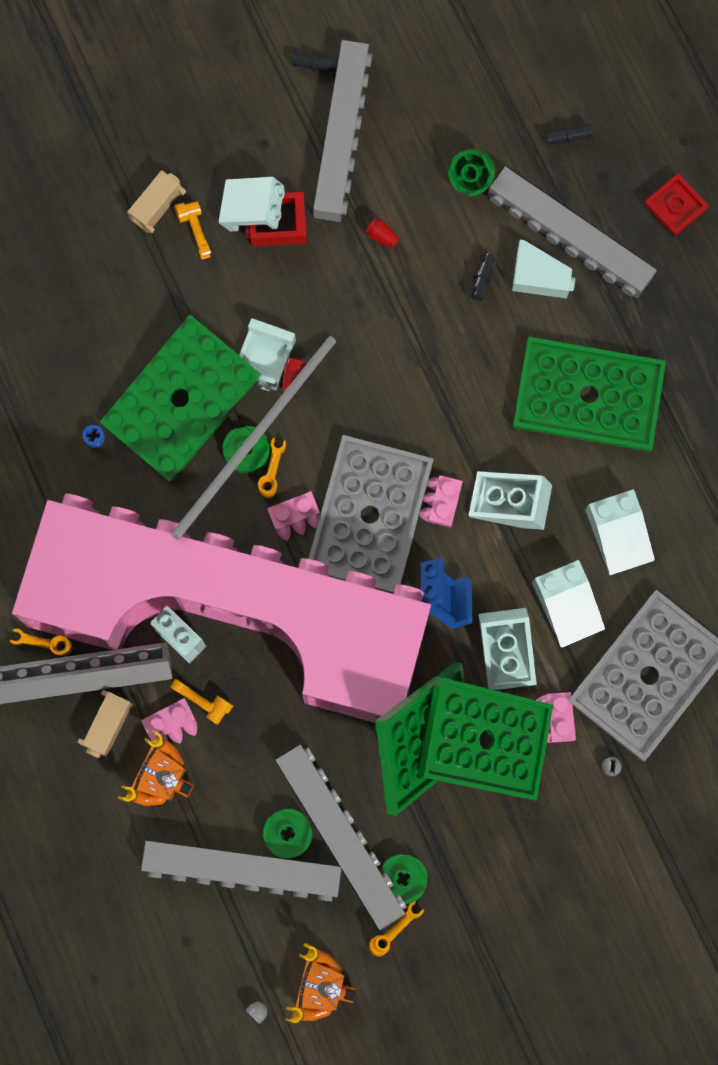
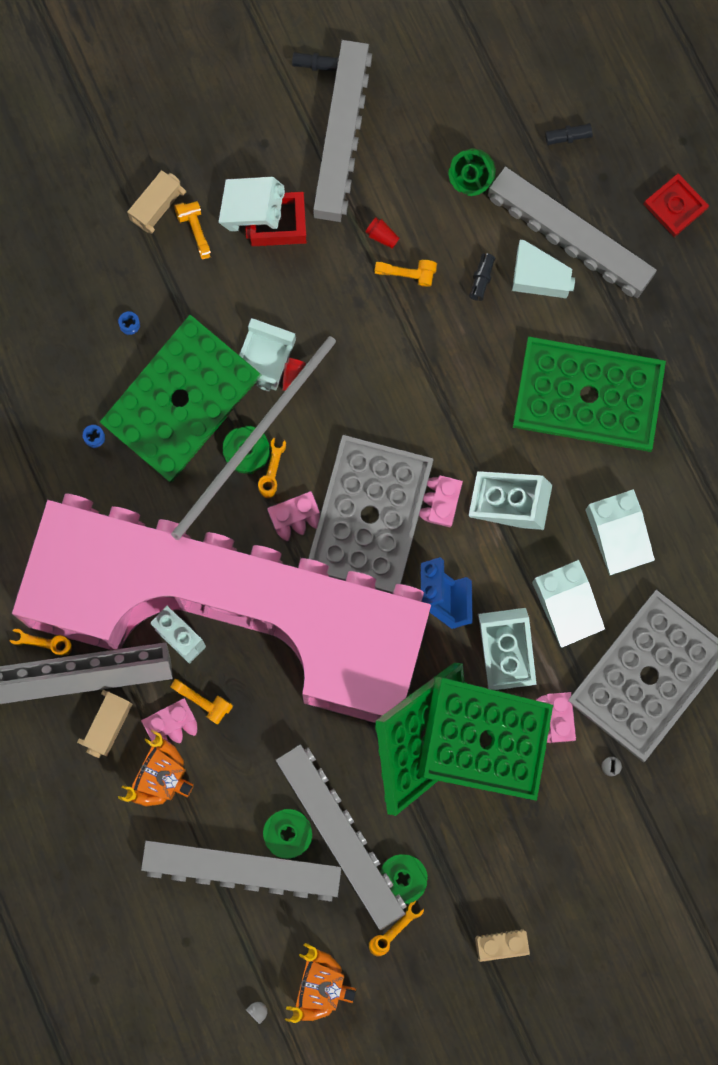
(125, 317): none -> blue bush
(424, 273): none -> light orange brick
(502, 945): none -> tan brick

